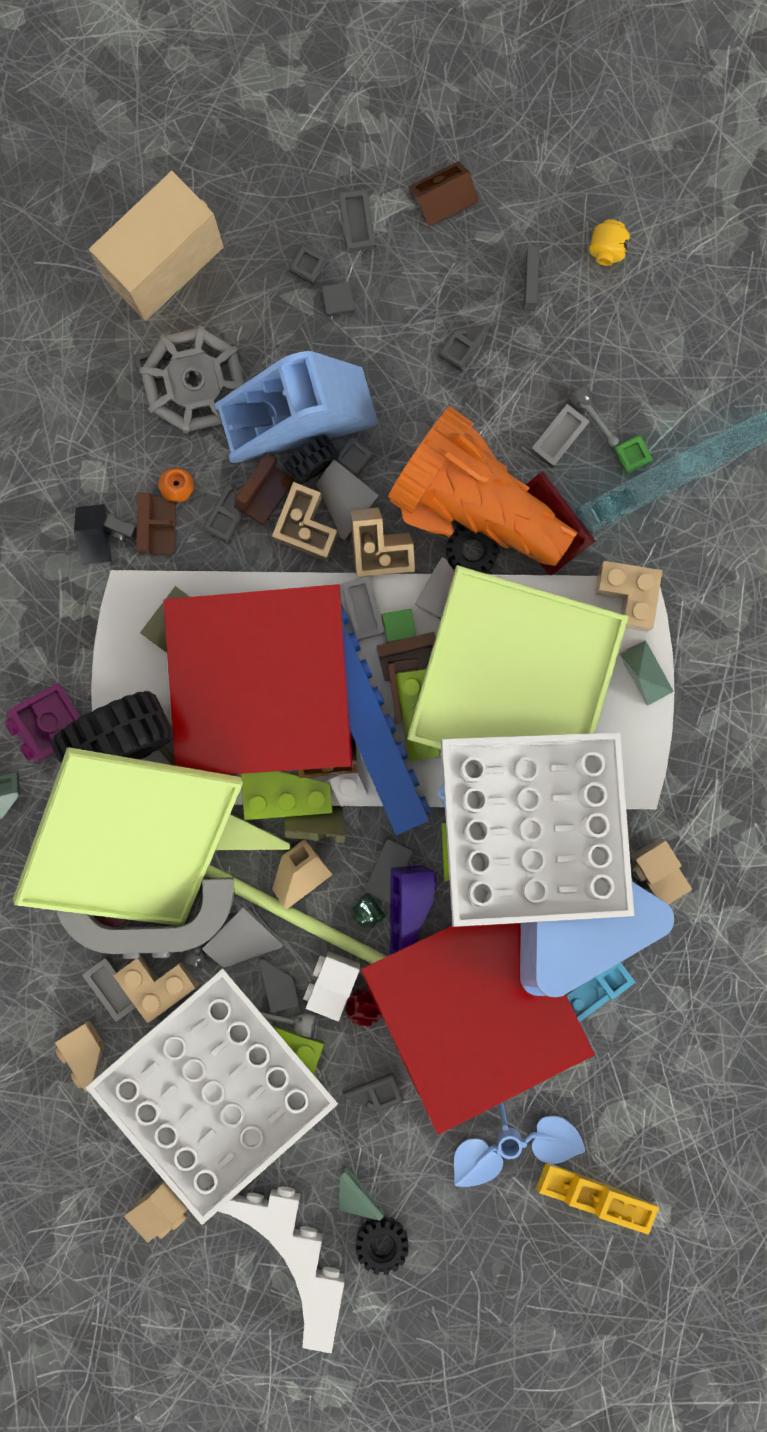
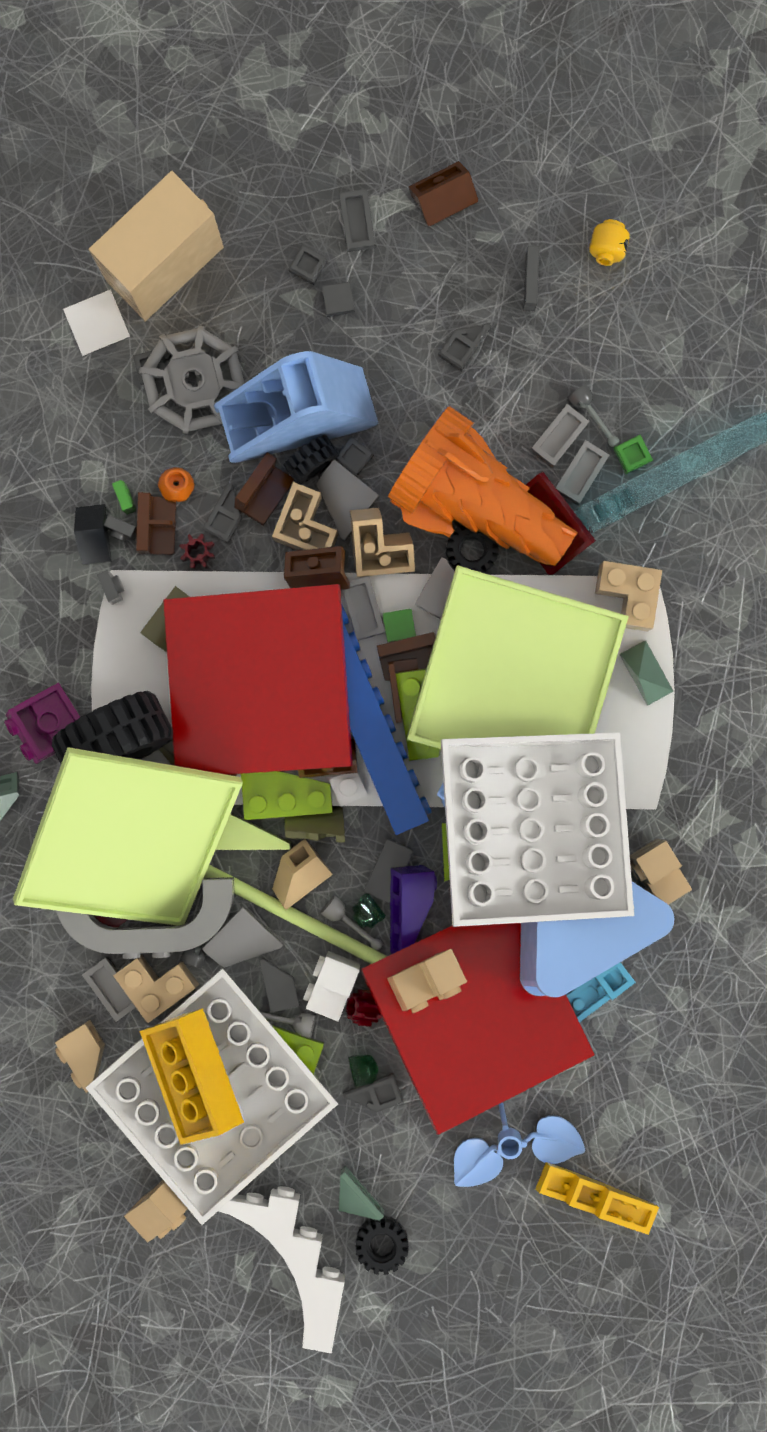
(96, 322): none -> white sticker
(111, 586): none -> dark grey plate
(124, 497): none -> bright green tile
(192, 1077): none -> yellow slope
(194, 543): none -> dark red gear
(316, 567): none -> reddish brown panel
(335, 911): none -> light grey hinge
(363, 1069): none -> clear green plate
(430, 978): none -> tan brick
(582, 472): none -> light grey tile

